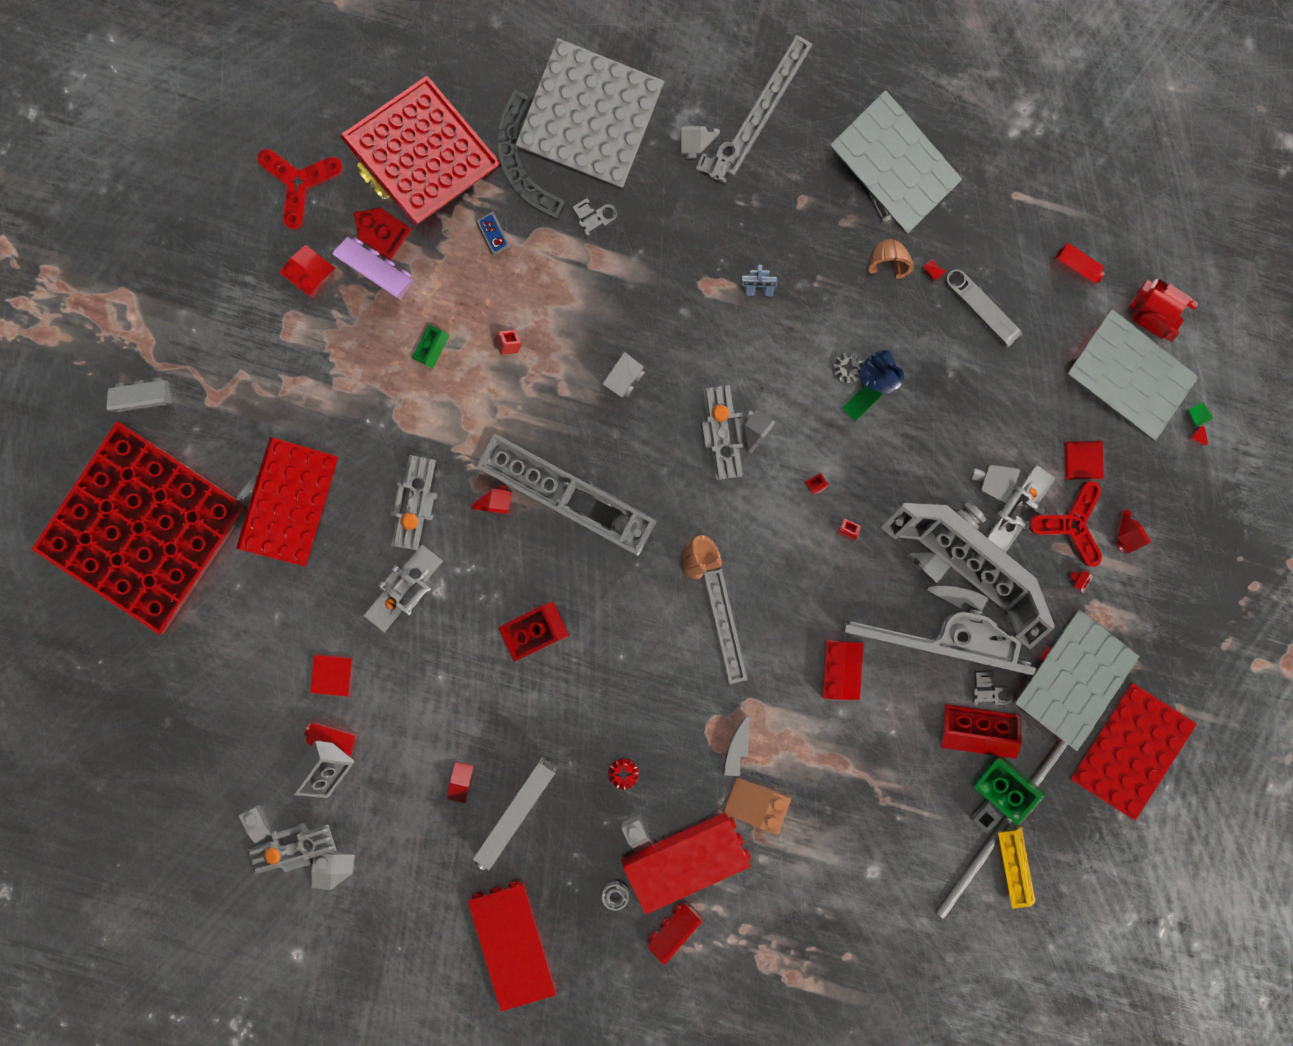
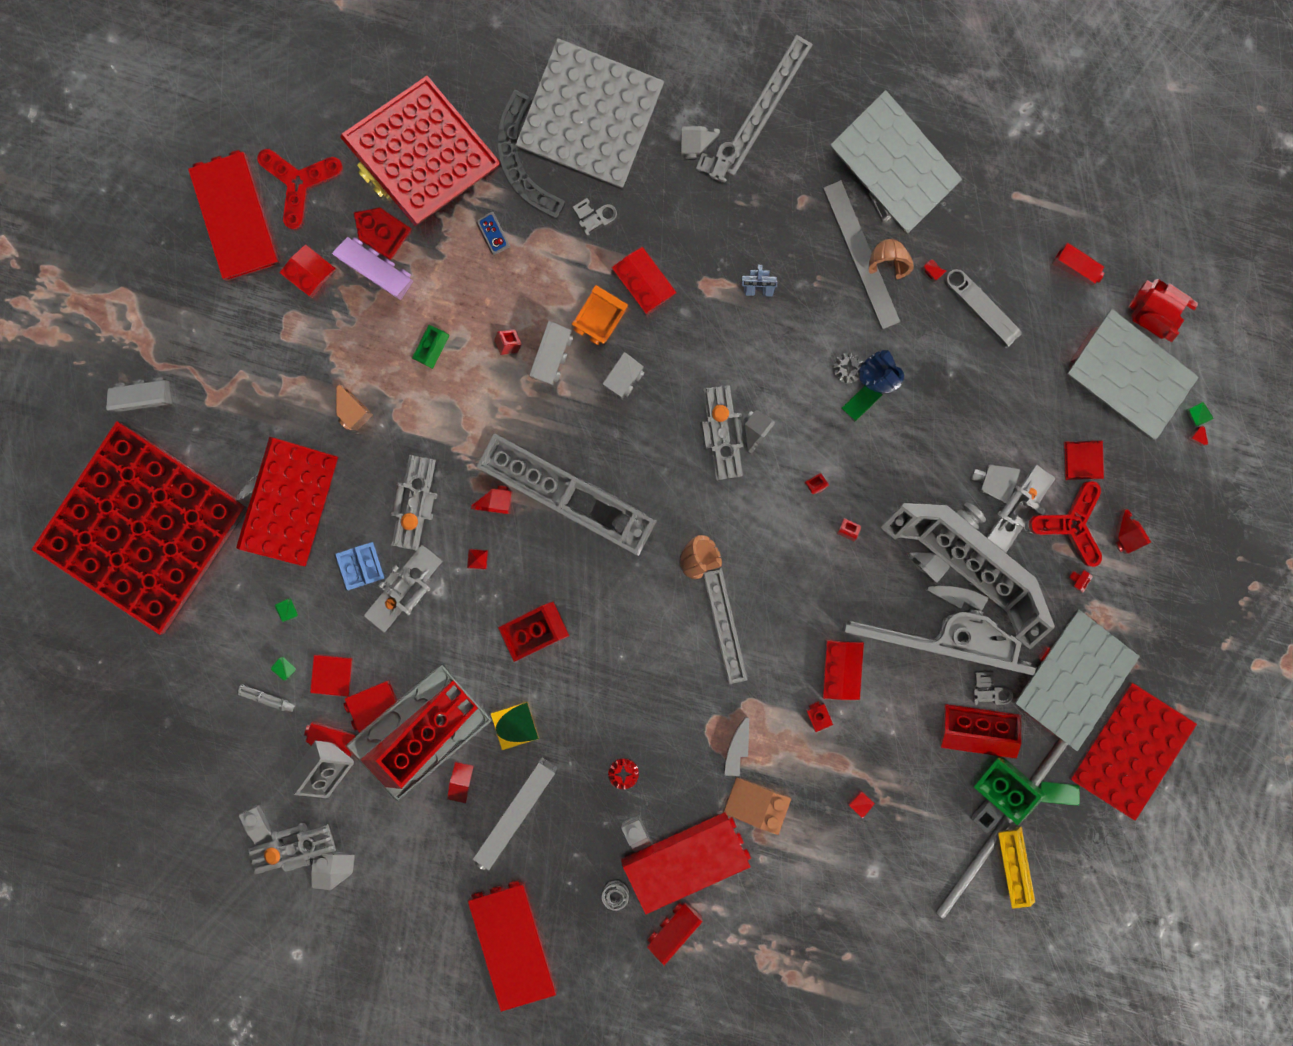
(233, 215): none -> red brick
(264, 698): none -> light grey piece
(283, 668): none -> green slope
(286, 610): none -> green slope
(350, 409): none -> nougat slope
(359, 566): none -> medium blue slope
(369, 704): none -> red panel
(418, 732): none -> piece
(477, 559): none -> red slope
(514, 726): none -> dark green tile
(551, 353): none -> light grey slope
(599, 316): none -> orange panel
(643, 280): none -> red slope
(819, 716): none -> red brick
(861, 254): none -> light grey tile
(861, 804): none -> red slope
(1061, 793): none -> green slope

